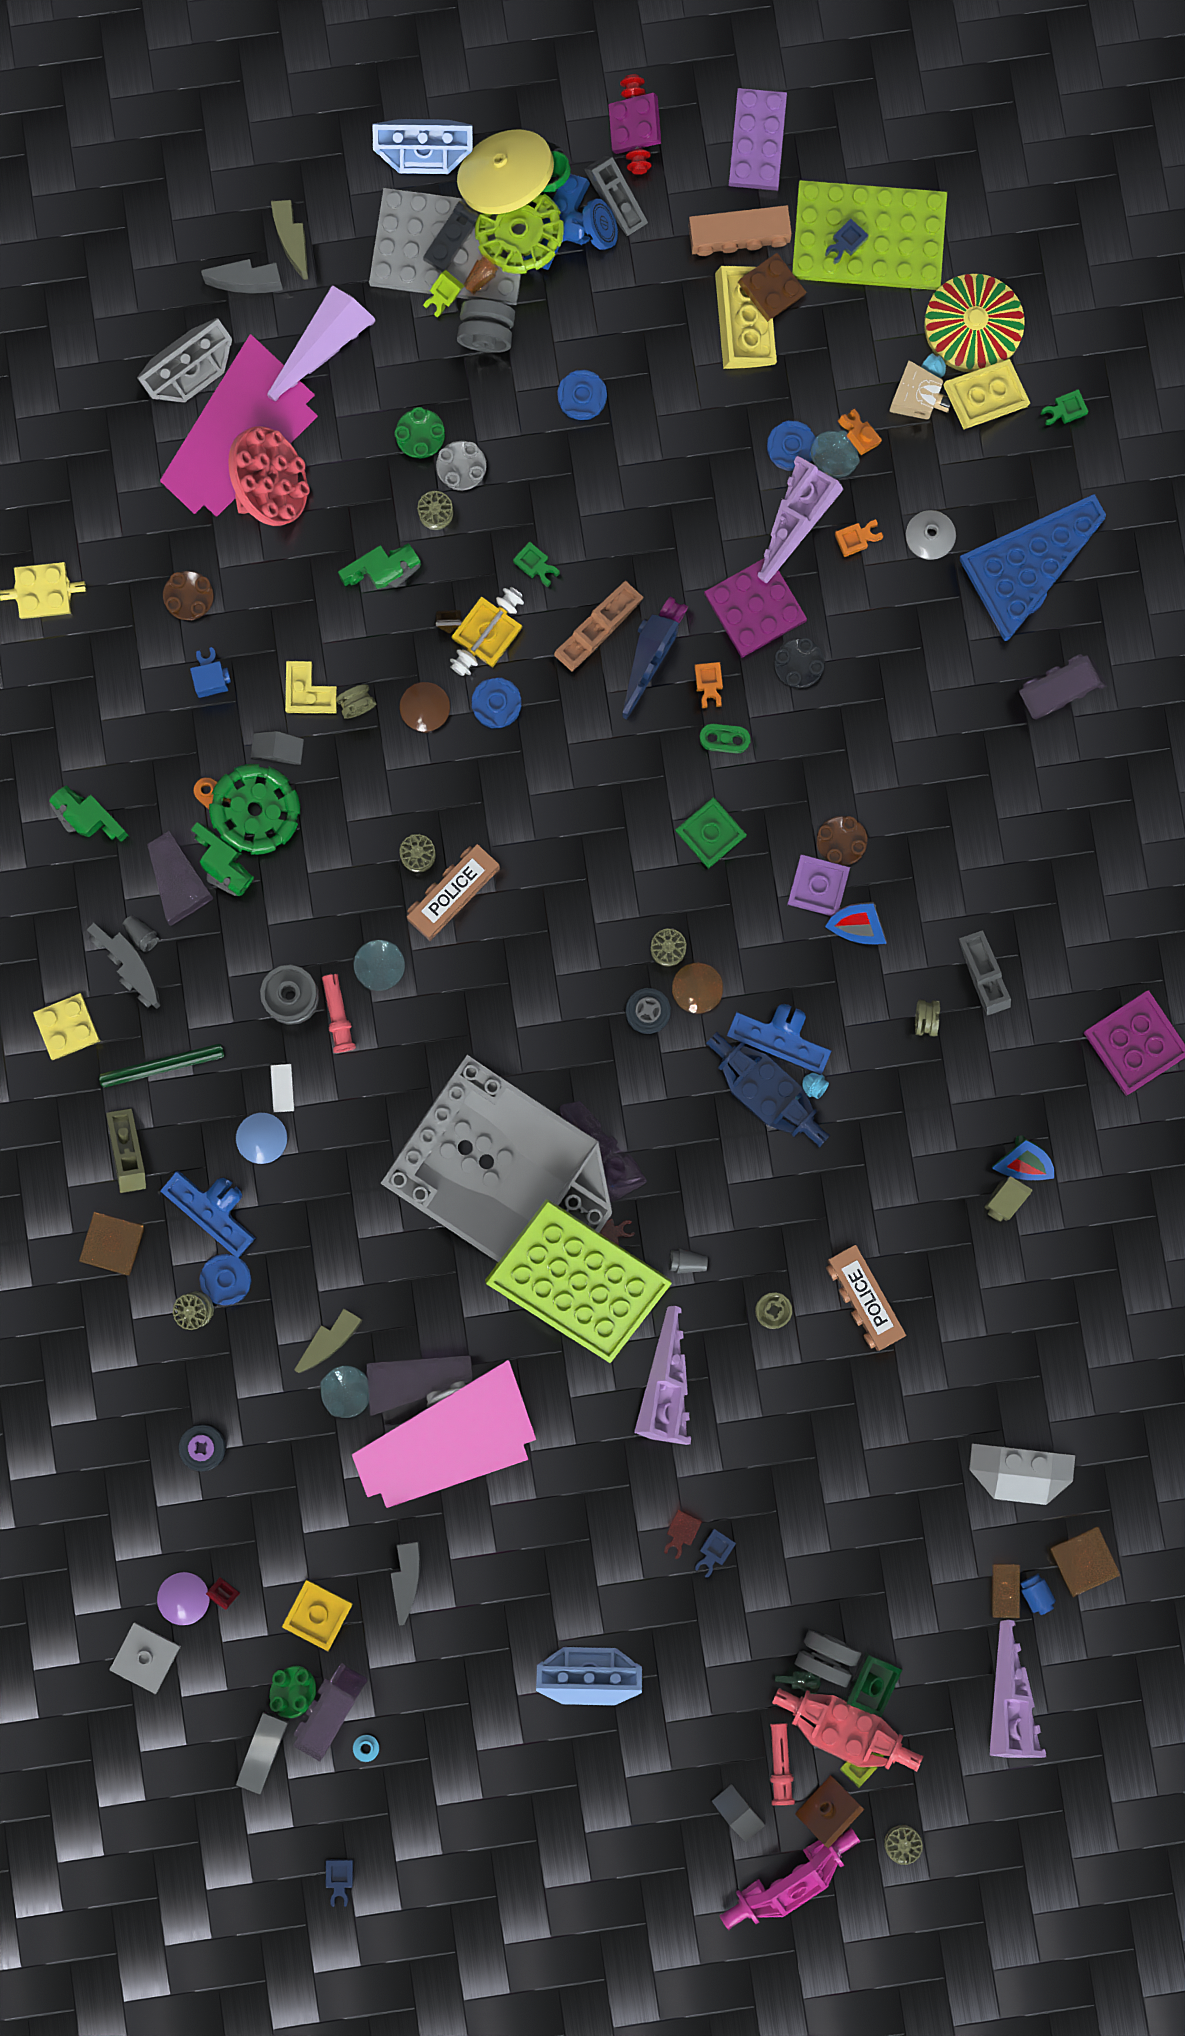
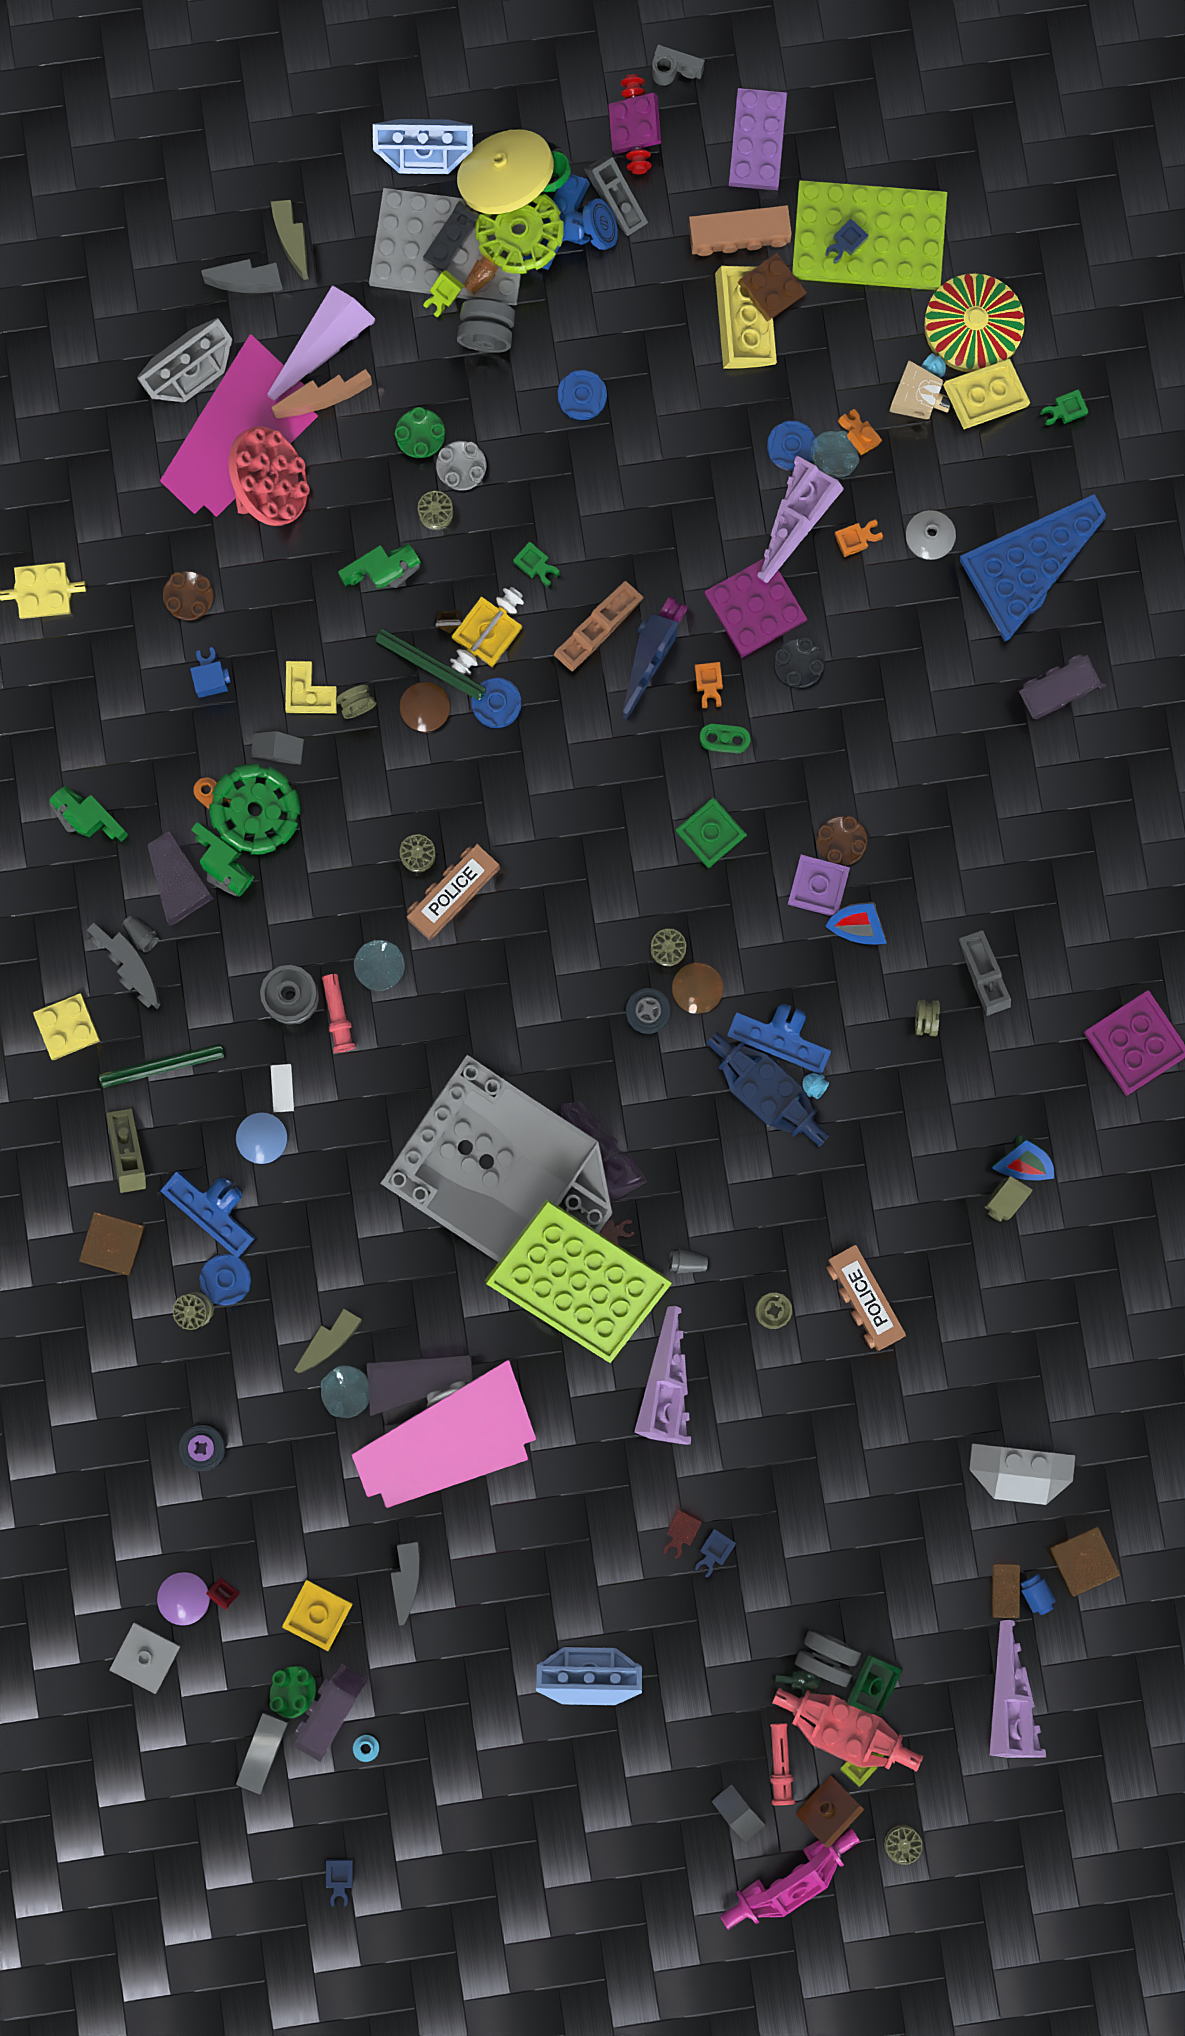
(312, 398): none -> nougat slope
(430, 664): none -> dark green axle
(675, 61): none -> dark grey plate

